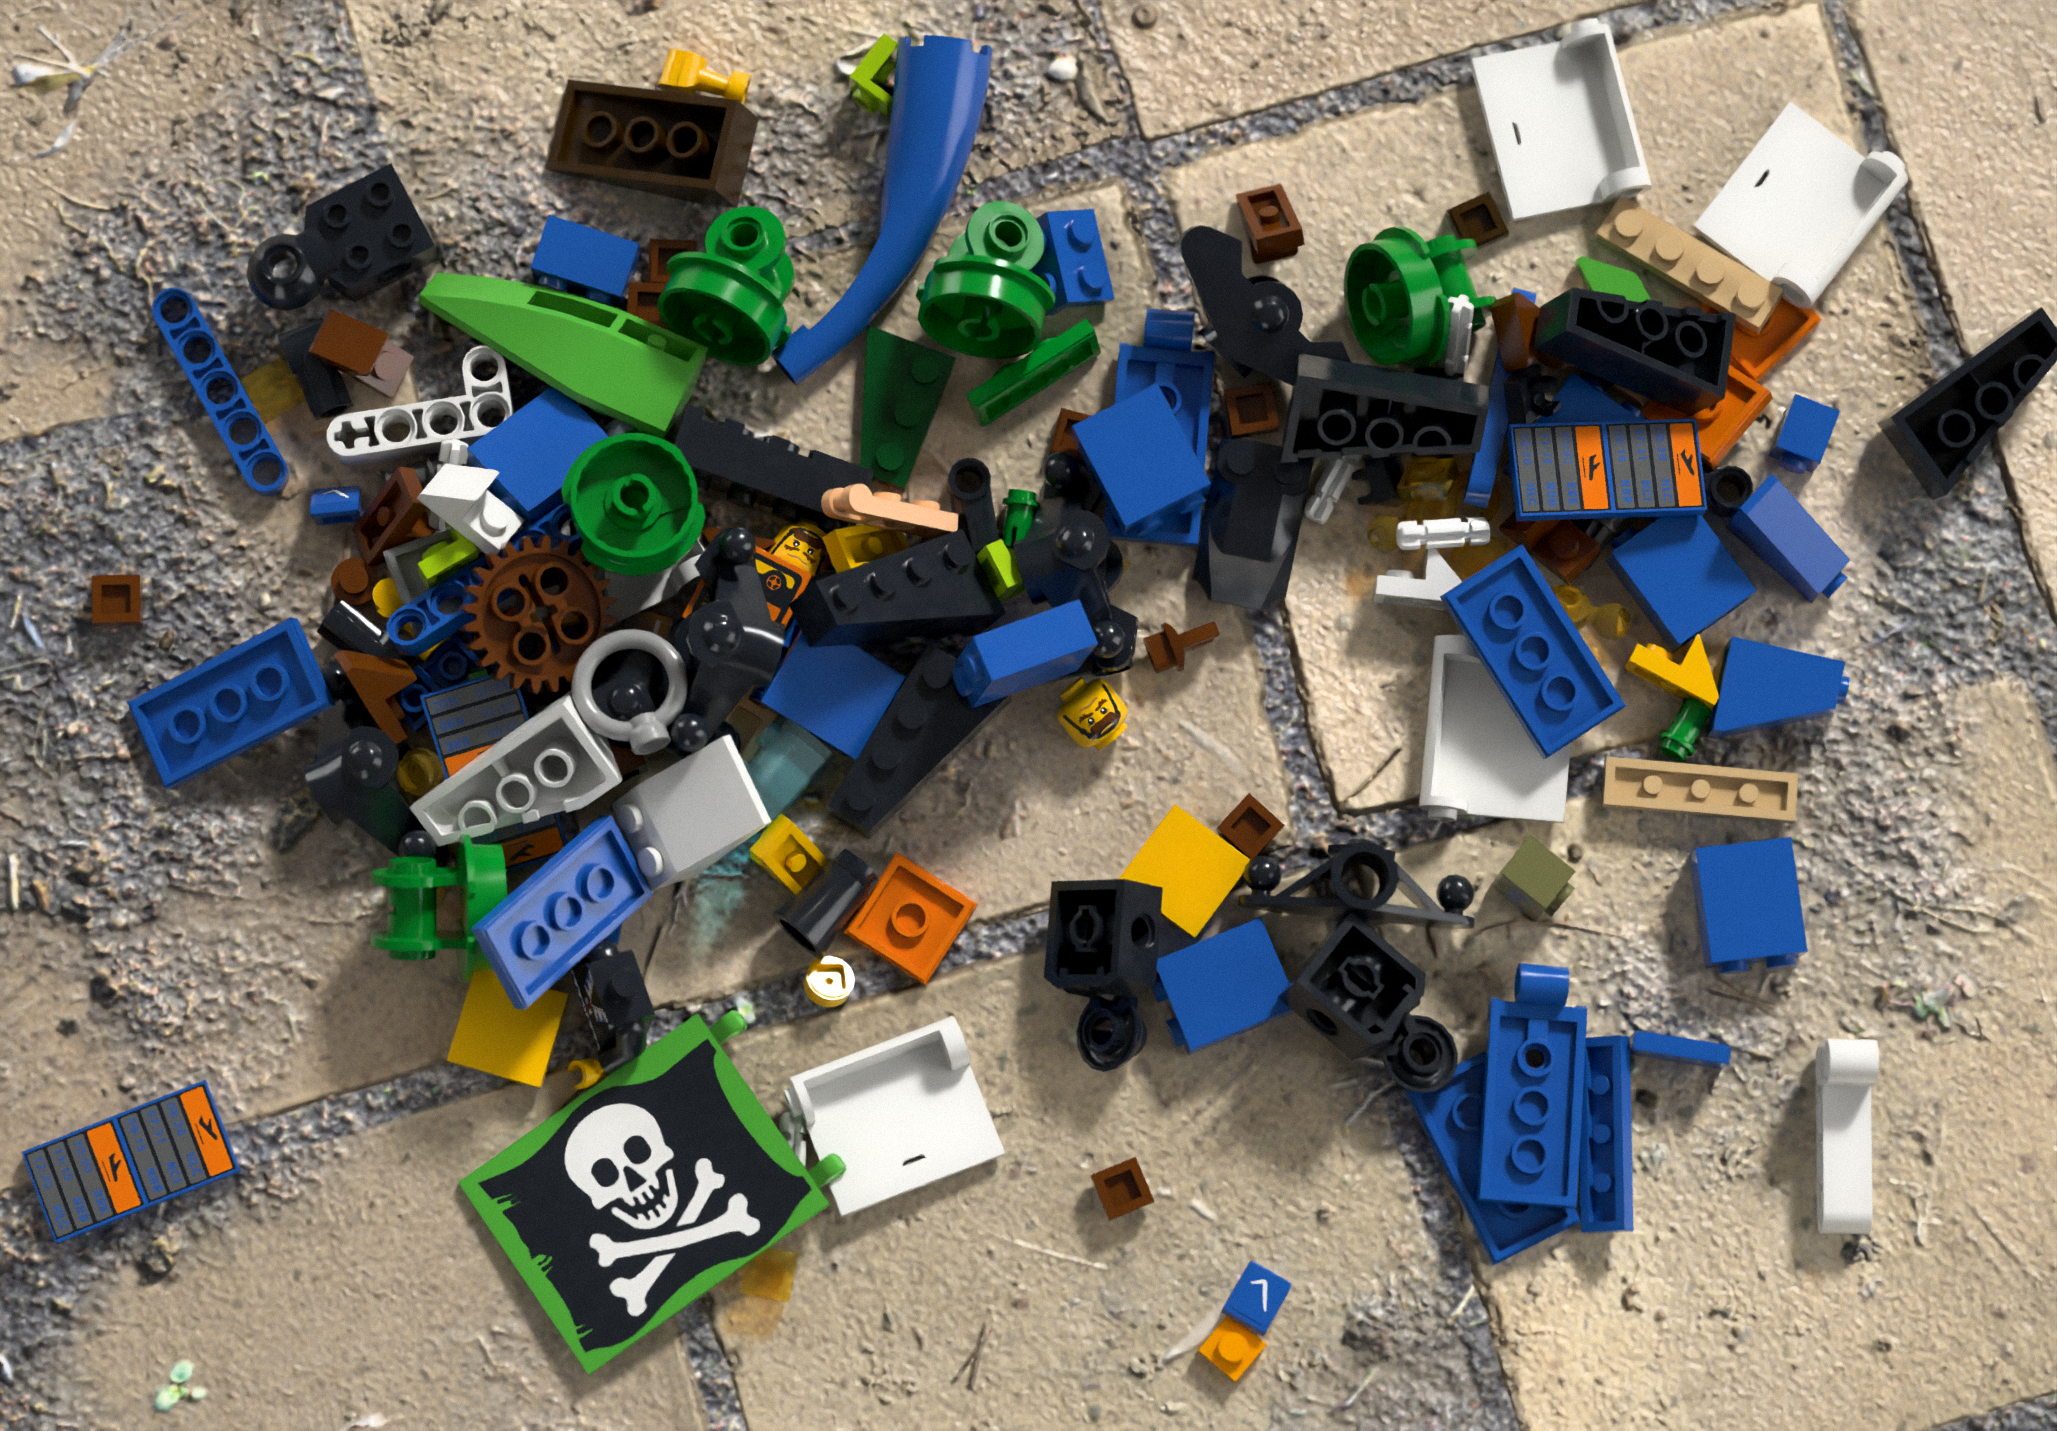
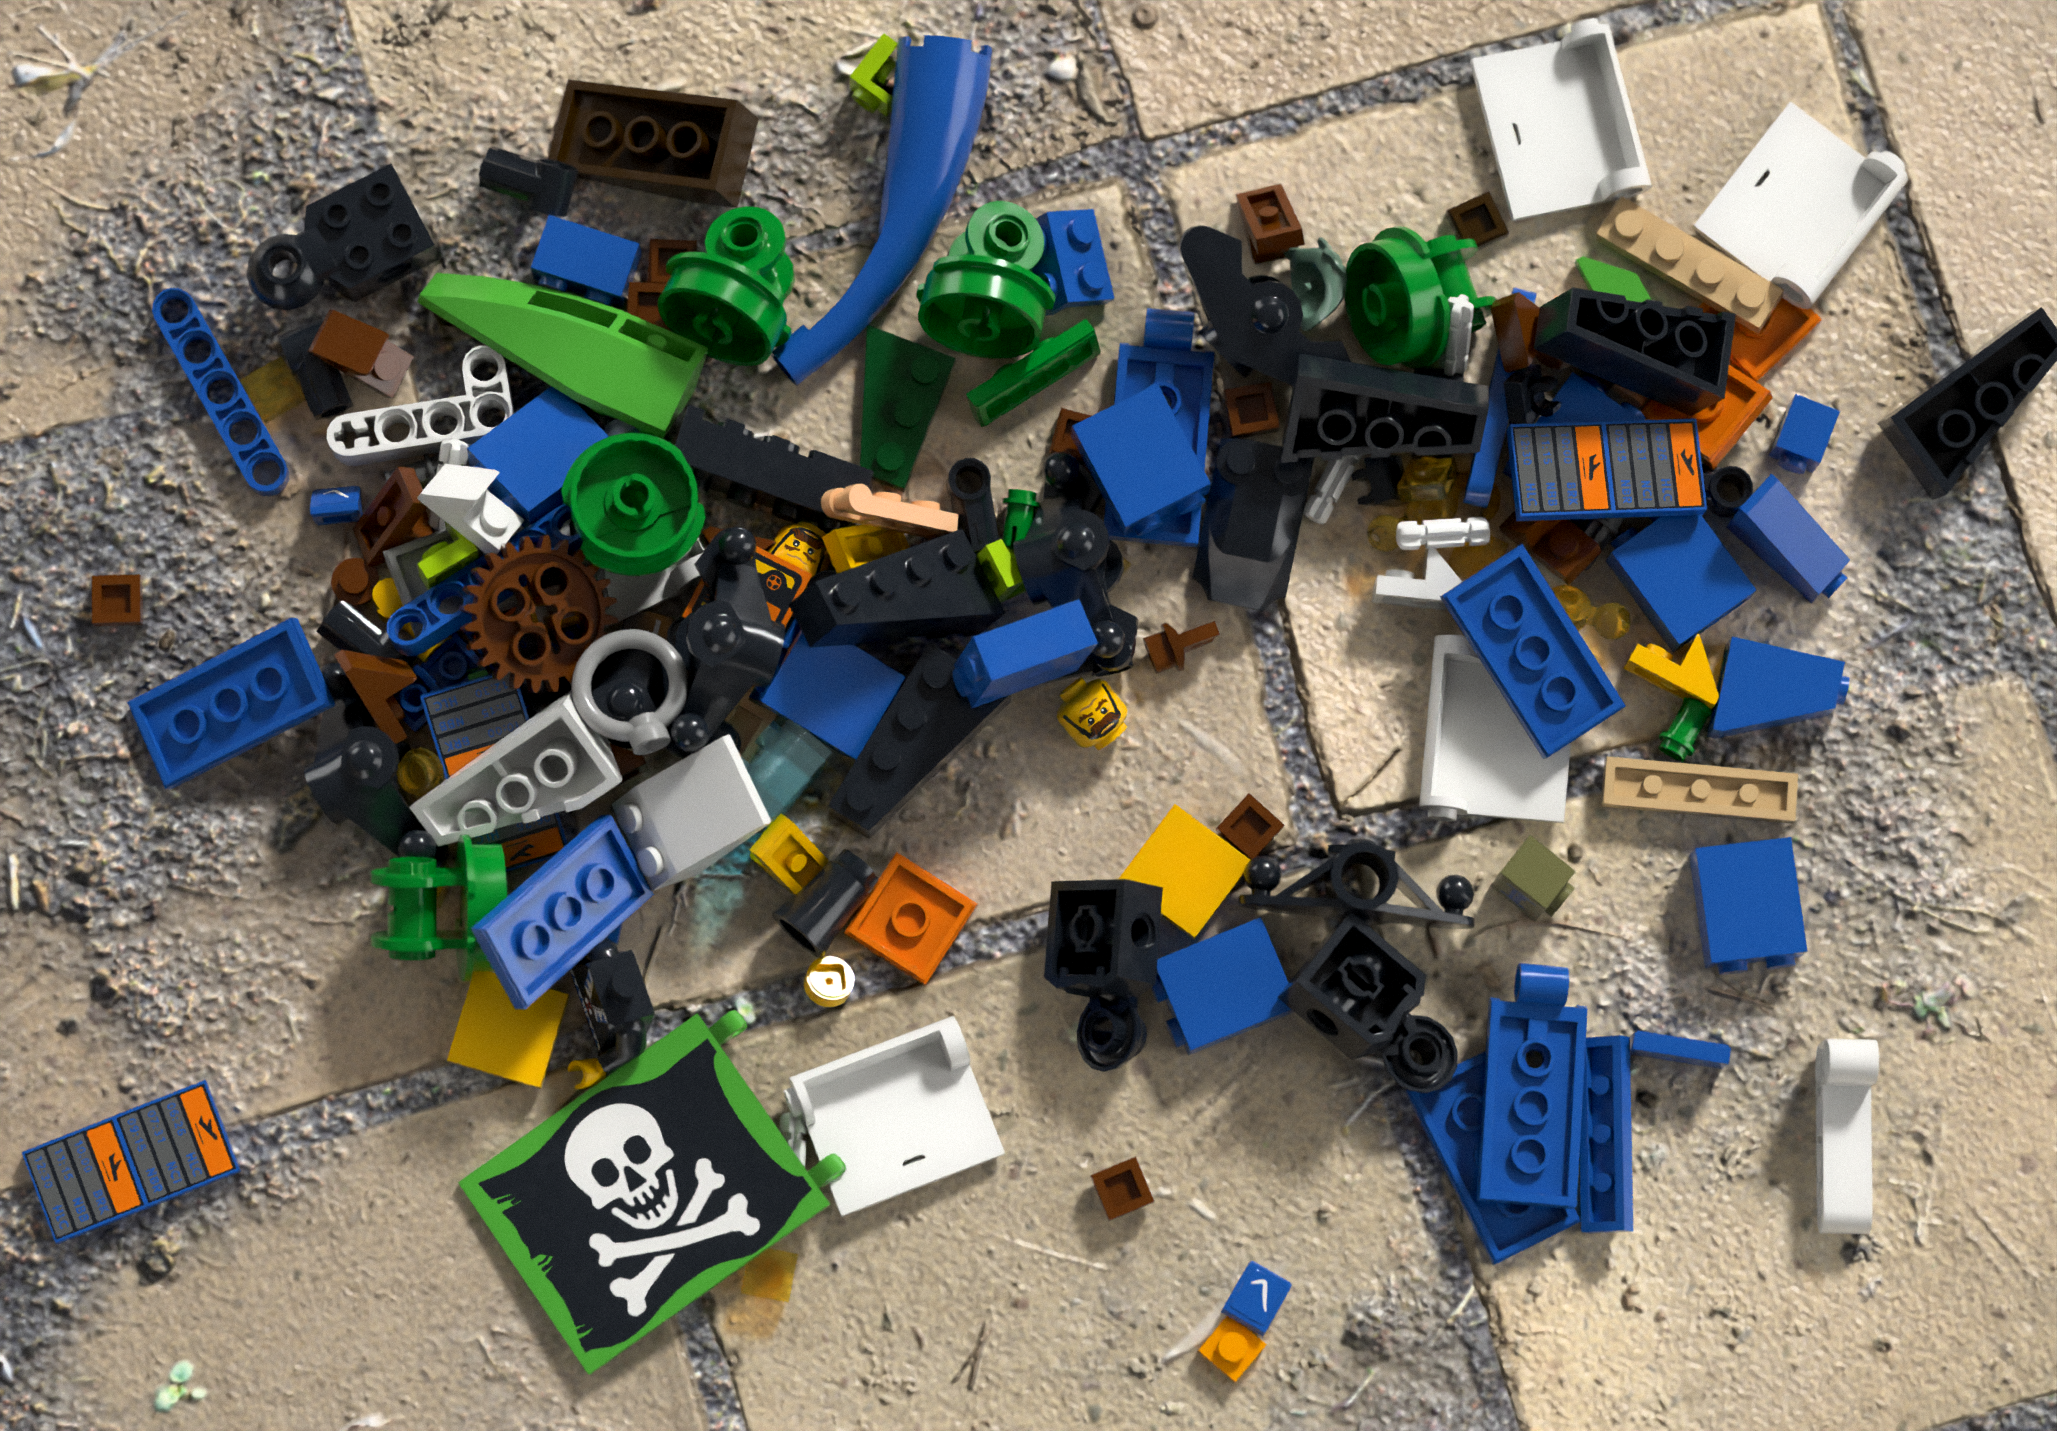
(542, 183): none -> black piece
(687, 73): yellow leg -> none
(1317, 281): none -> sand green hat

